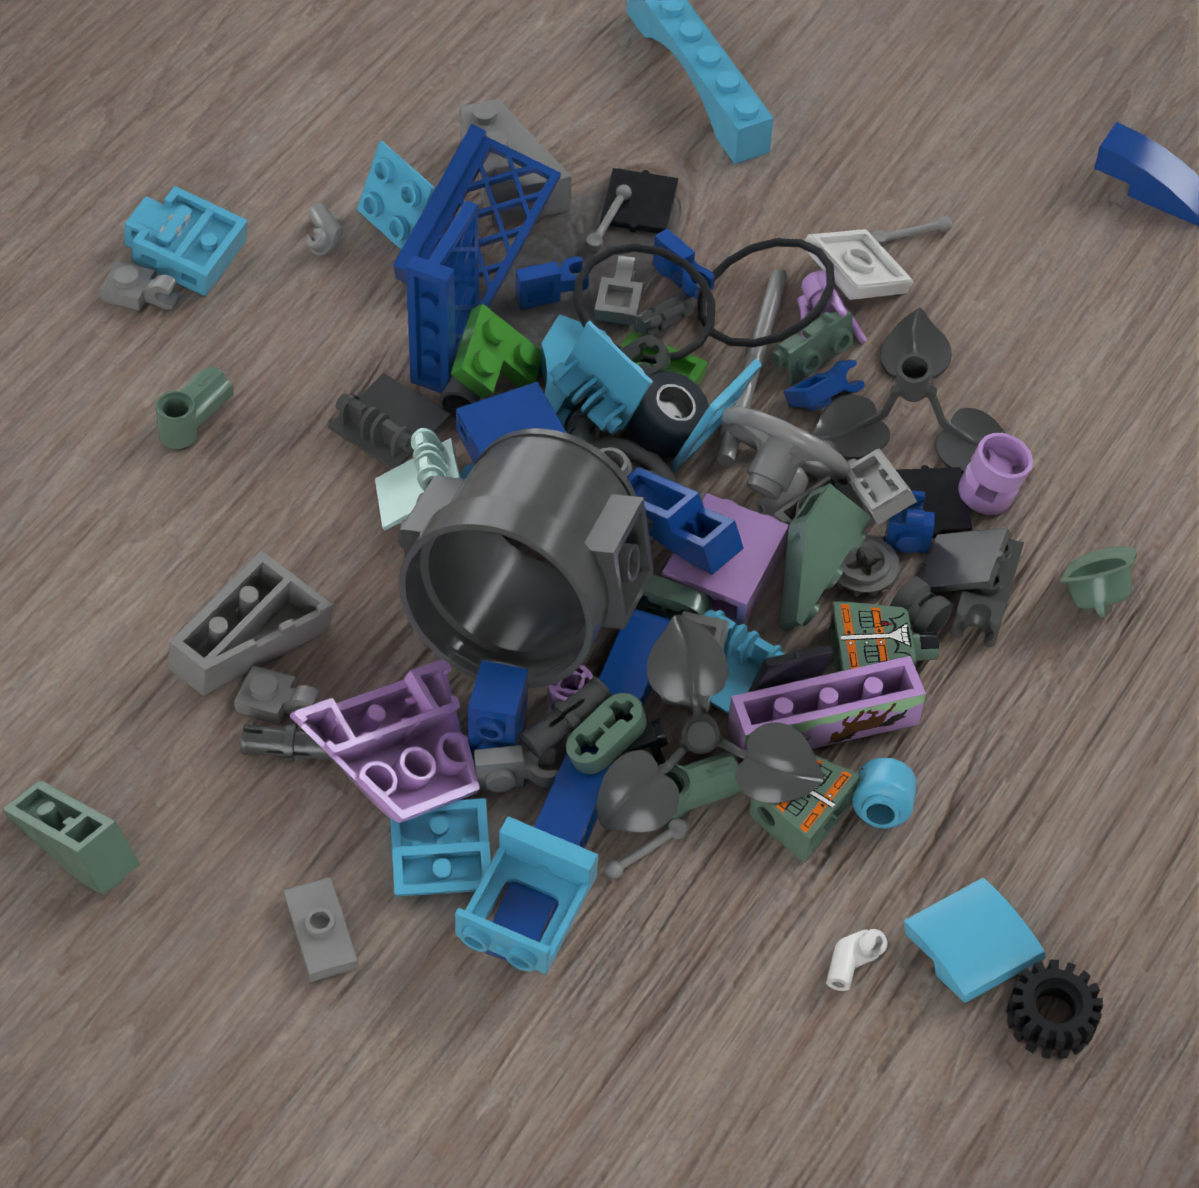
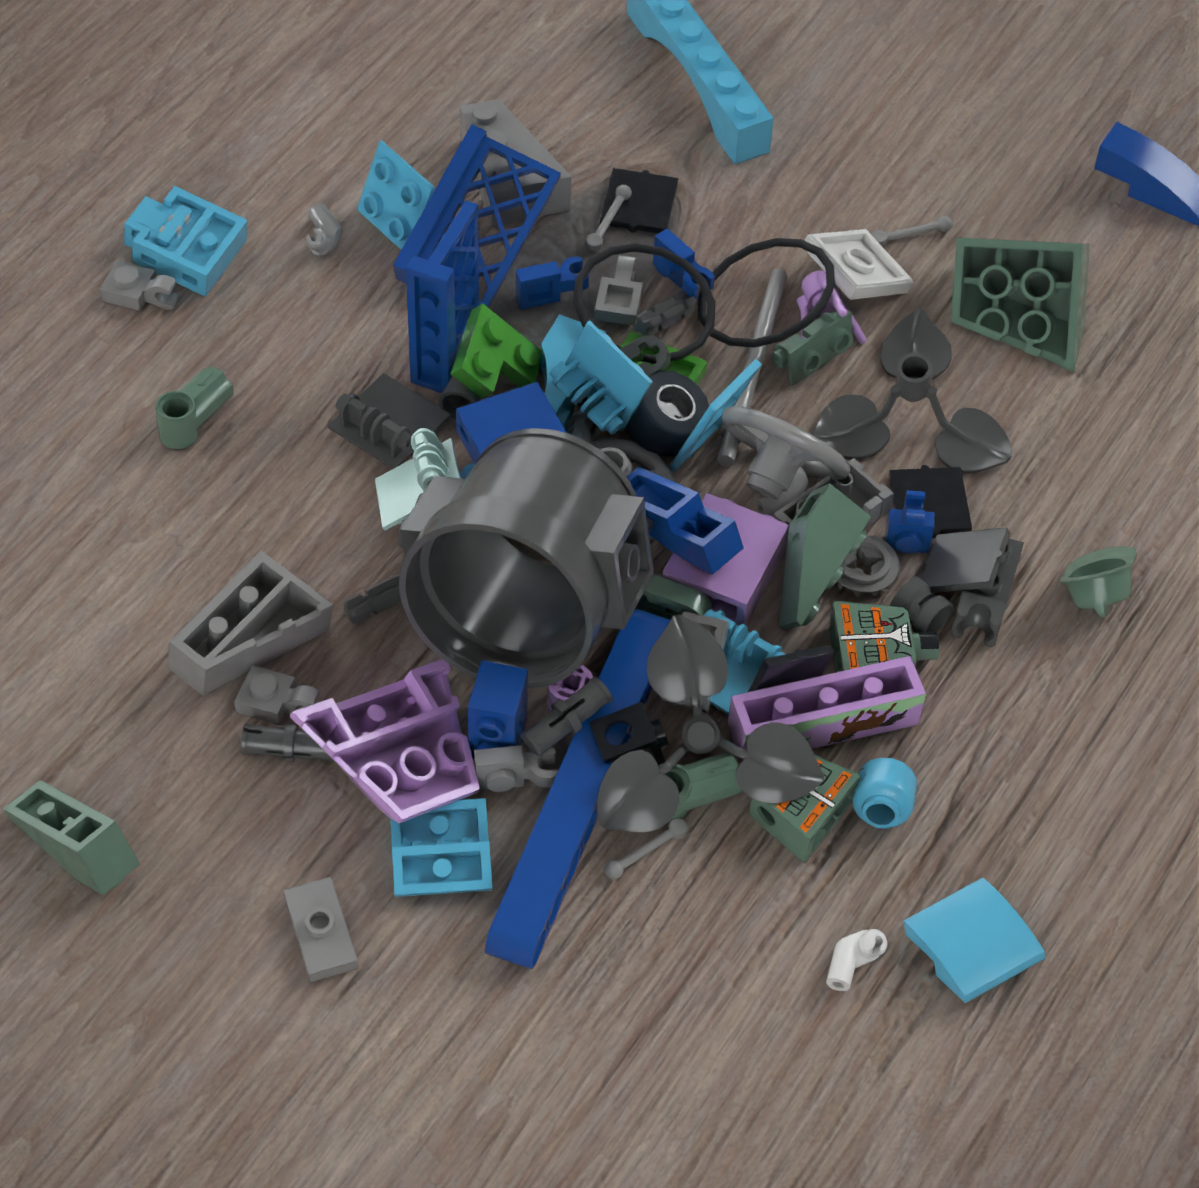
(376, 599): none -> dark grey axle
(541, 864): medium azure window -> none
(606, 733): sand green beam -> none
(819, 388): blue plate -> none
(879, 486): light grey plate -> none
(995, 474): lavender wheel -> none
(1023, 294): none -> sand green wedge
(1061, 984): black tyre -> none

